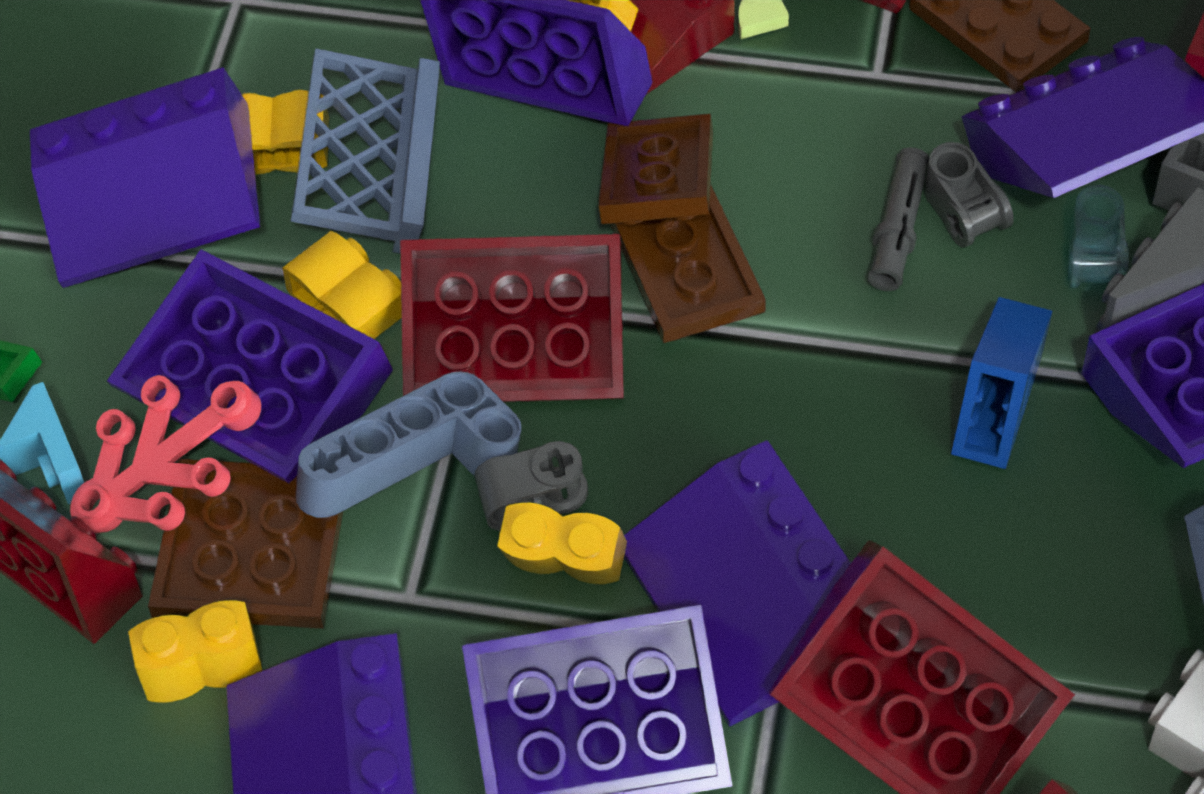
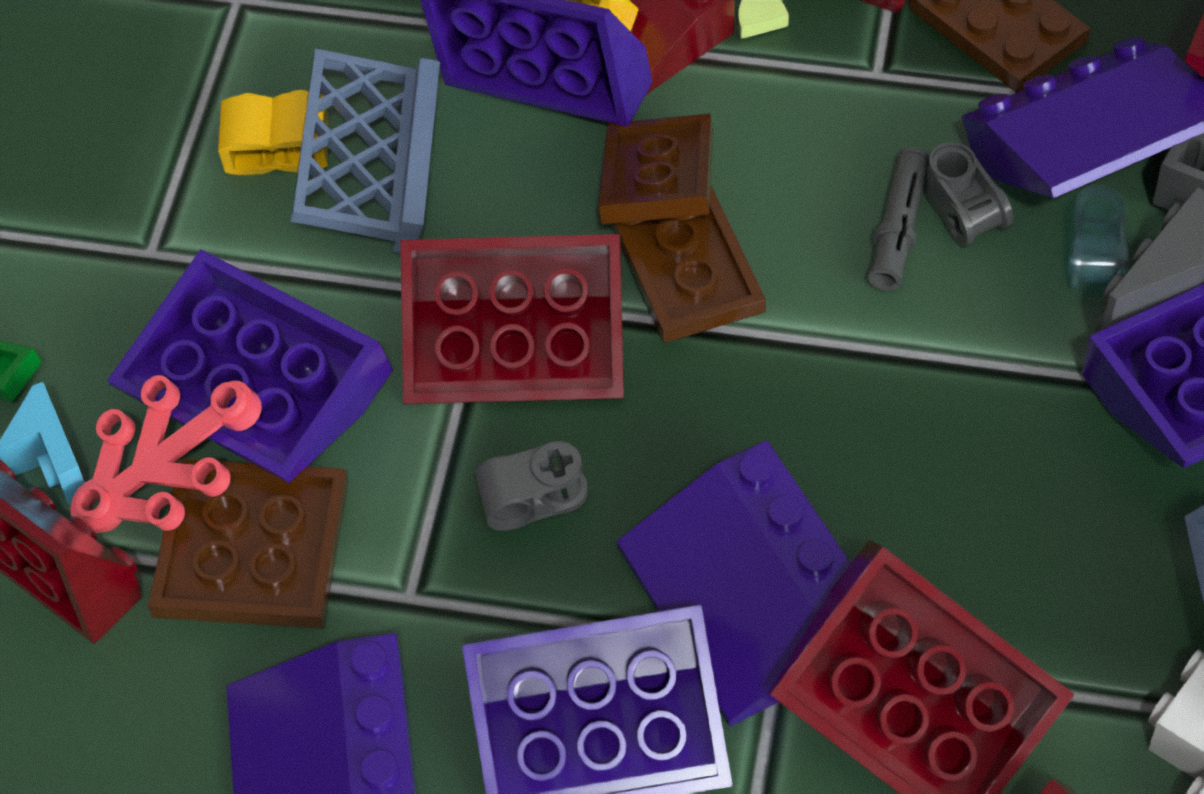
(145, 176): dark purple slope -> none
(184, 654): yellow brick -> none
(343, 284): yellow brick -> none
(397, 440): sand blue beam -> none
(547, 543): yellow brick -> none
(1001, 382): blue slope -> none

